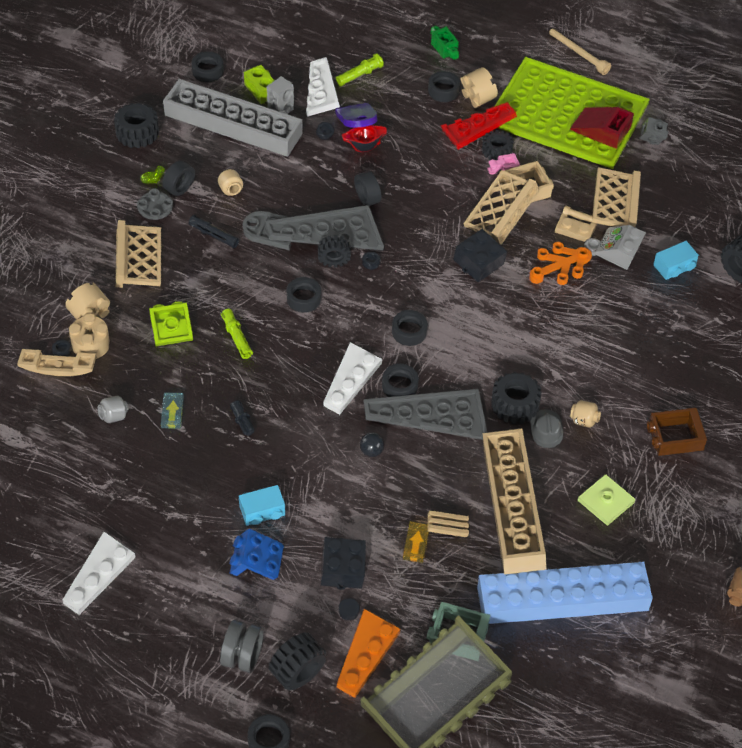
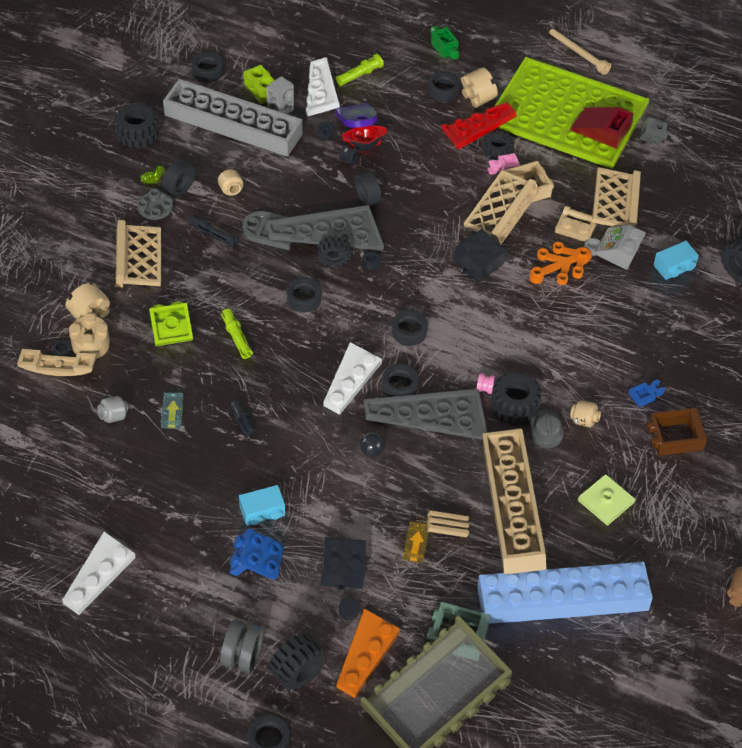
(349, 154): none -> black wheel
(485, 383): none -> bright pink wheel
(645, 394): none -> blue plate

